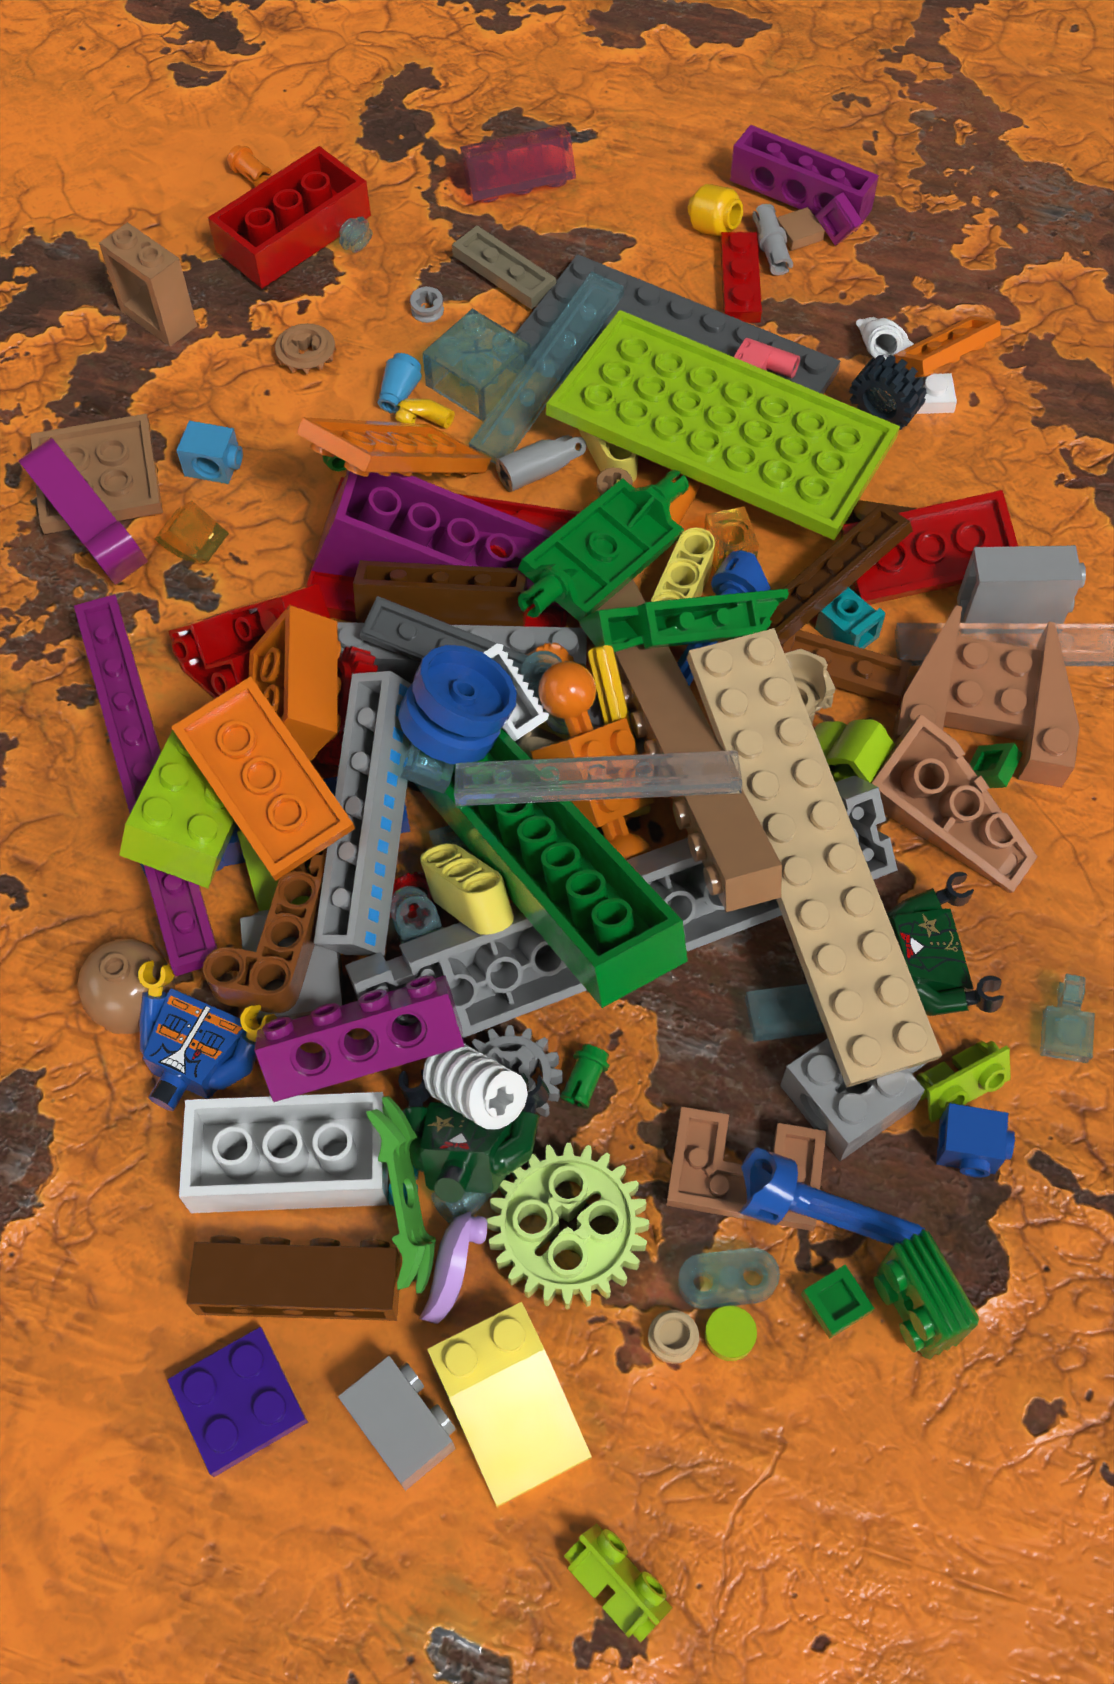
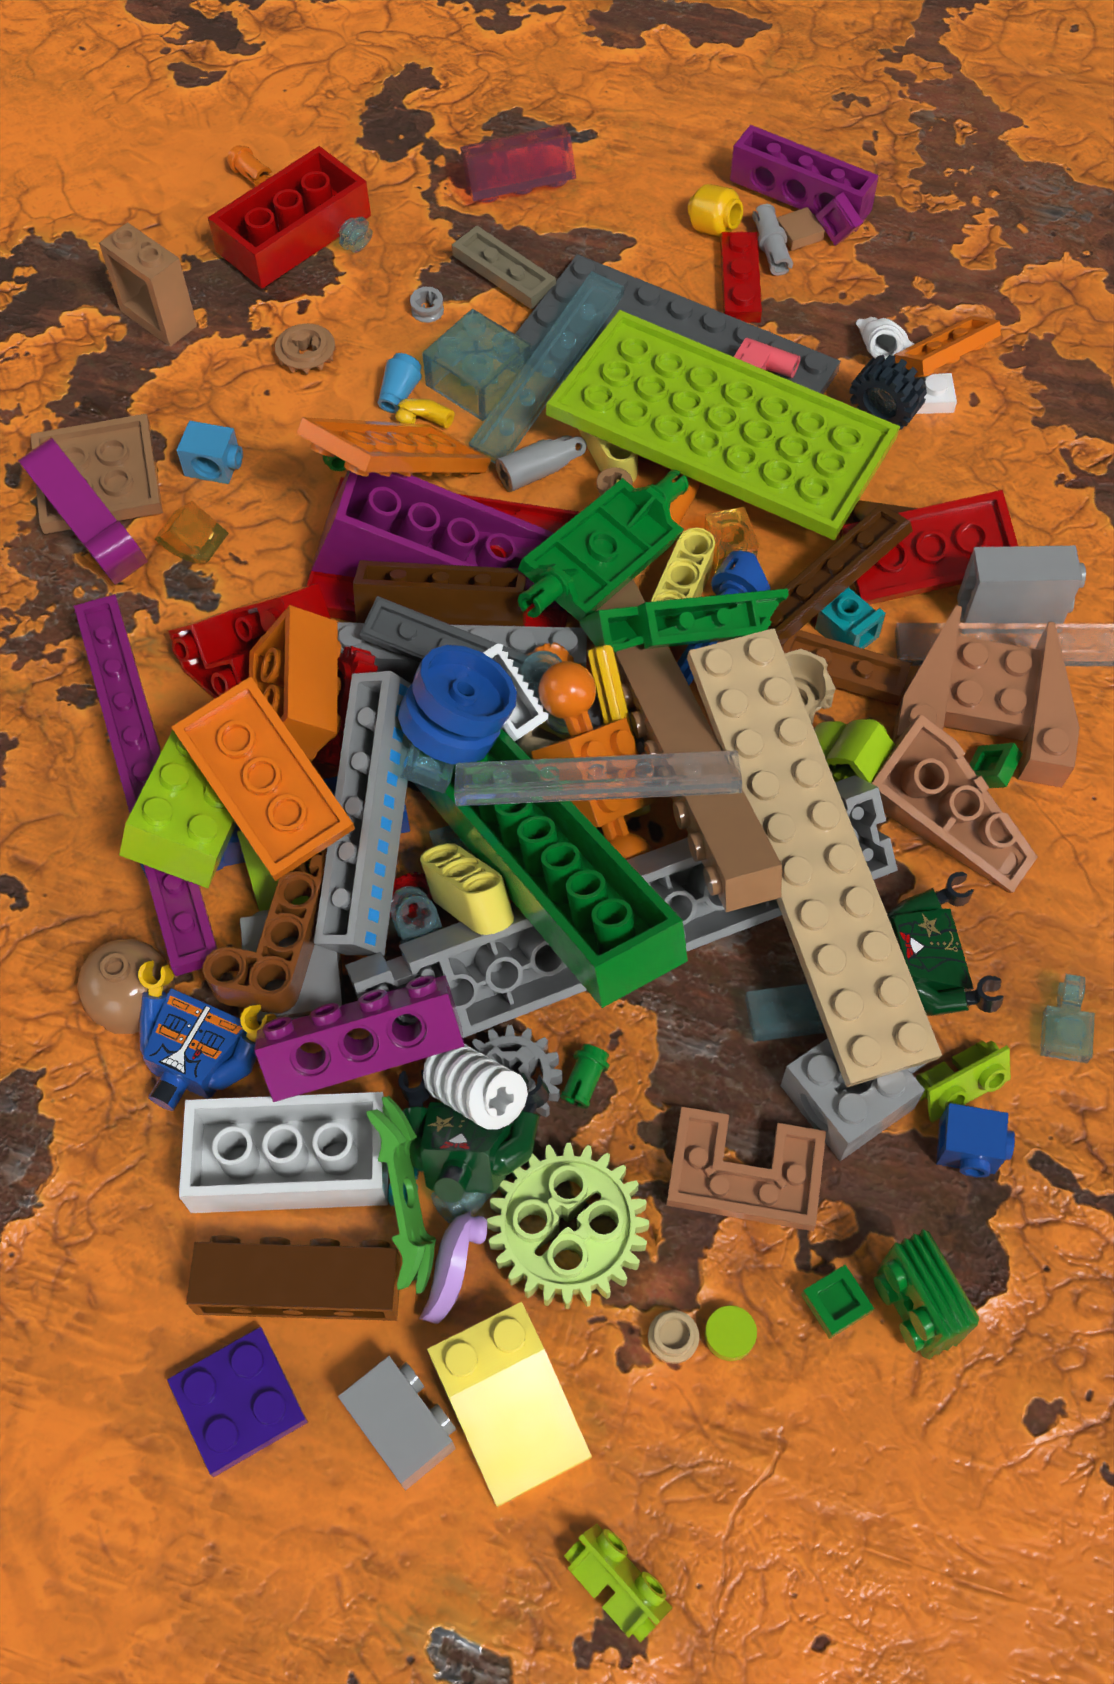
(726, 1273): clear light blue plate -> none
(775, 1190): blue piece -> none

